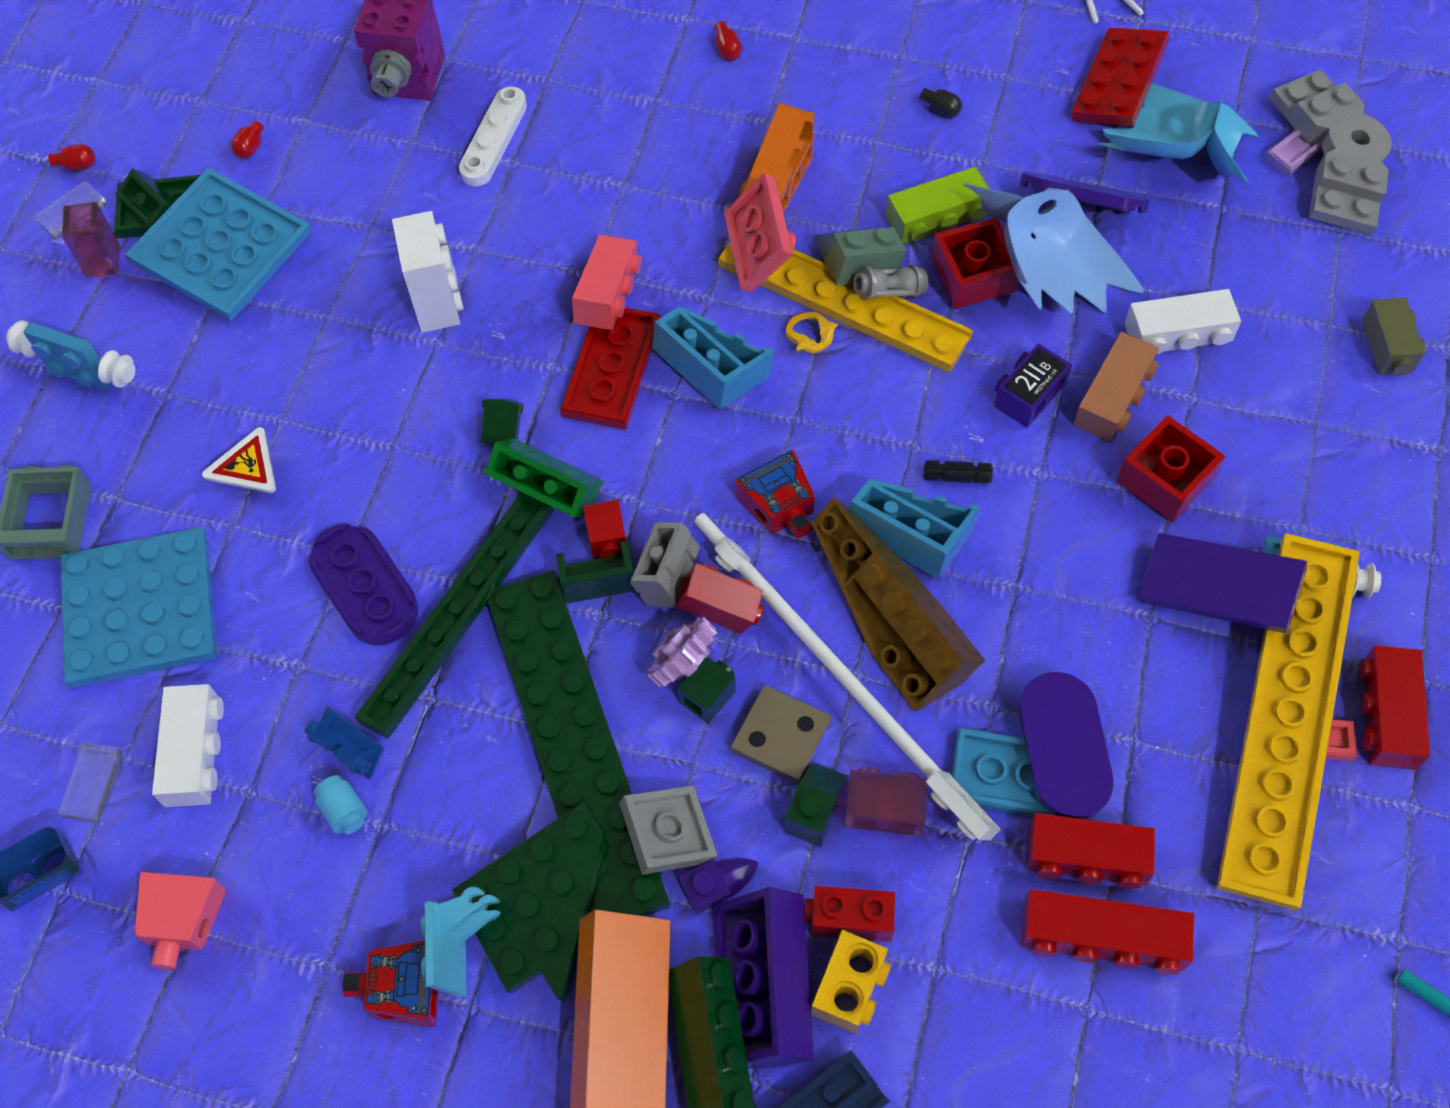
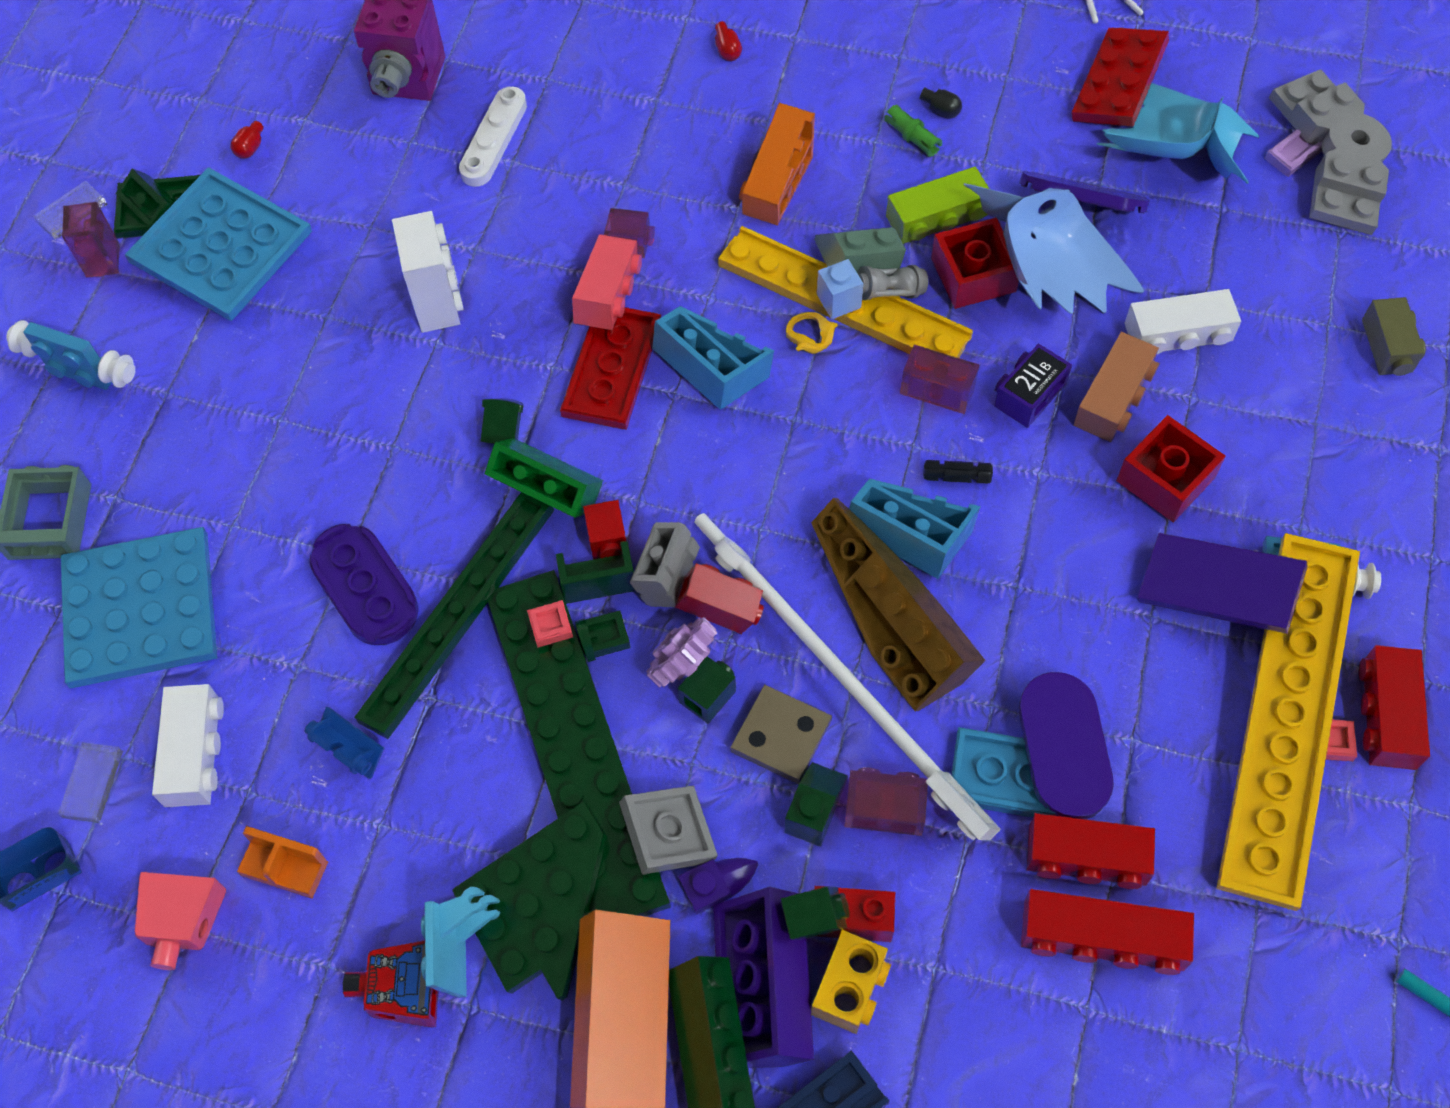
(73, 157): red cylinder -> none
(245, 465): piece -> none
(282, 862): none -> orange panel
(340, 805): medium azure brick -> none
(550, 623): none -> coral tile
(602, 635): none -> dark green tile
(632, 226): none -> clear pink brick
(758, 233): coral plate -> none
(778, 495): torso -> none
(815, 912): none -> dark green brick
(839, 289): none -> light blue brick
(913, 130): none -> bright green pin
(939, 379): none -> clear pink brick

